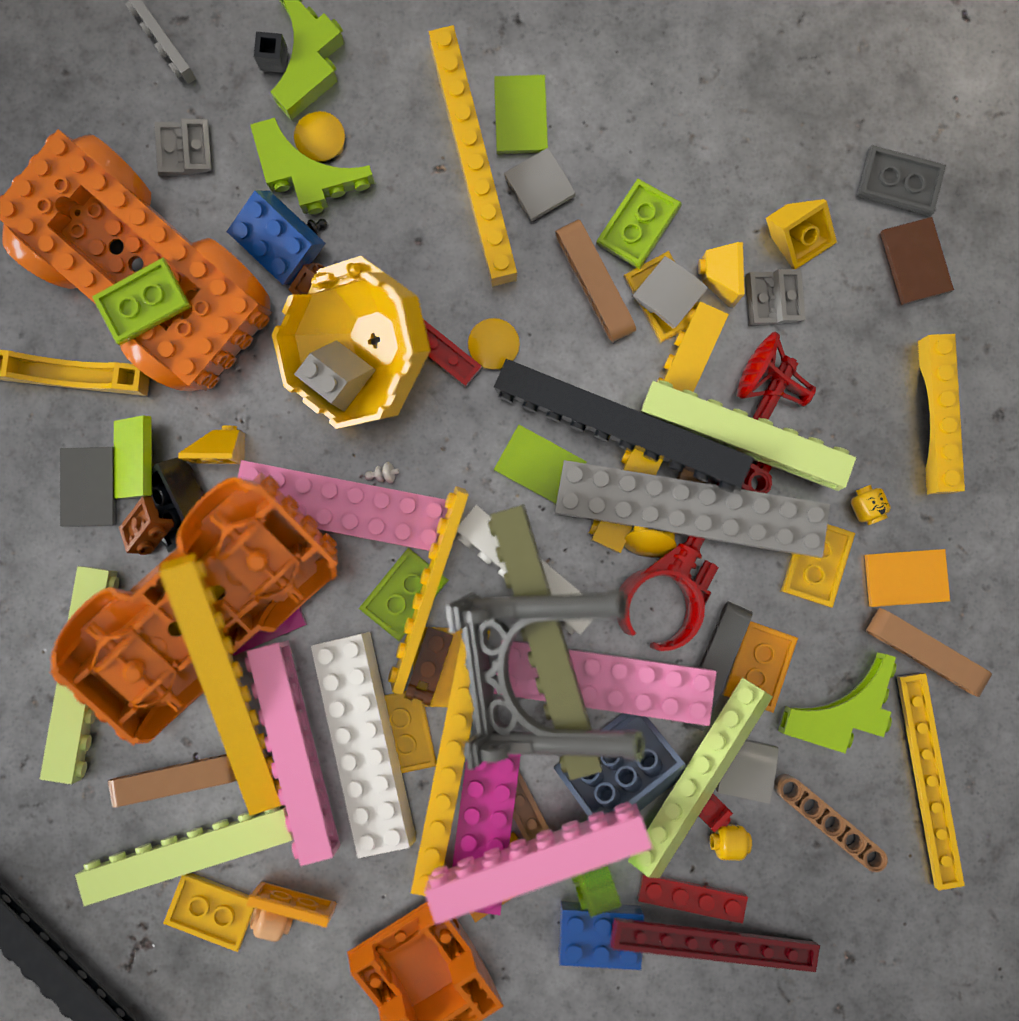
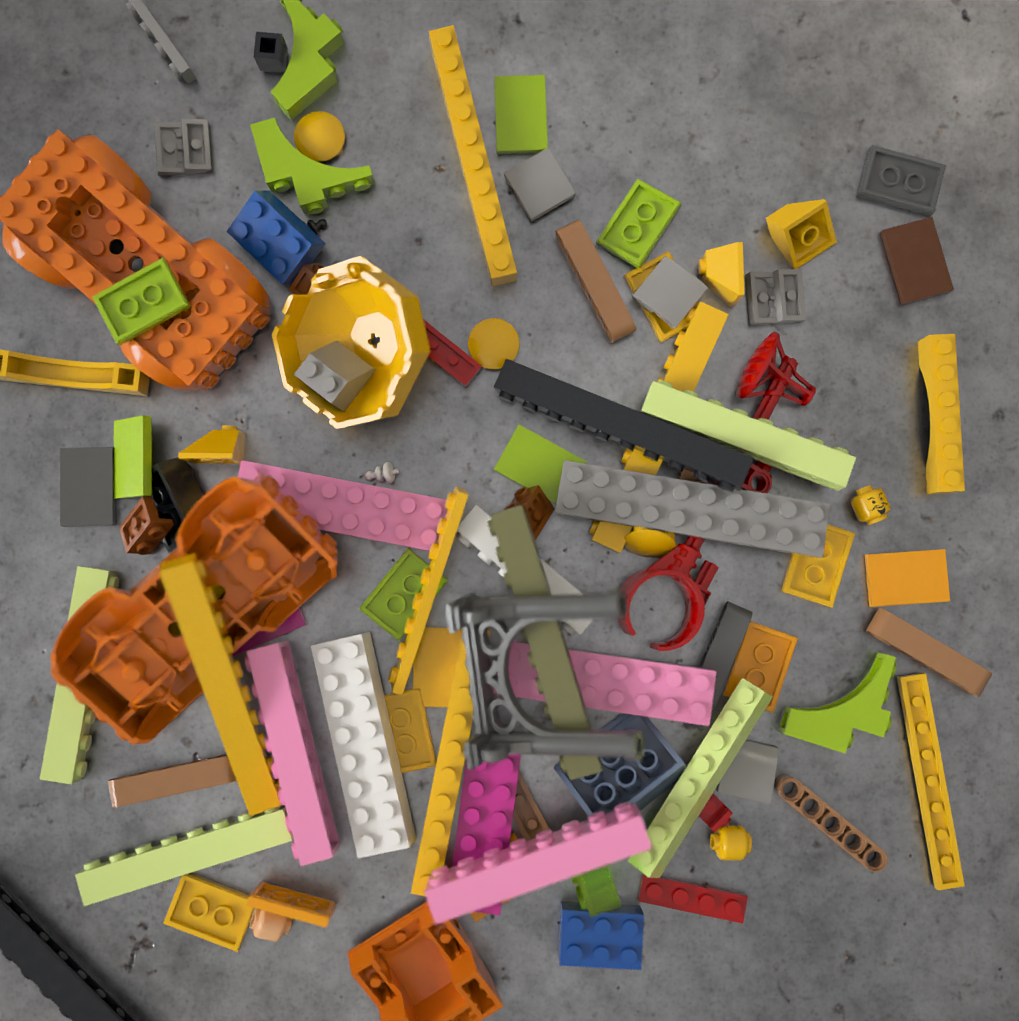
(429, 665): reddish brown plate -> none
(536, 504): none -> dark orange bracket
(714, 945): dark red plate -> none

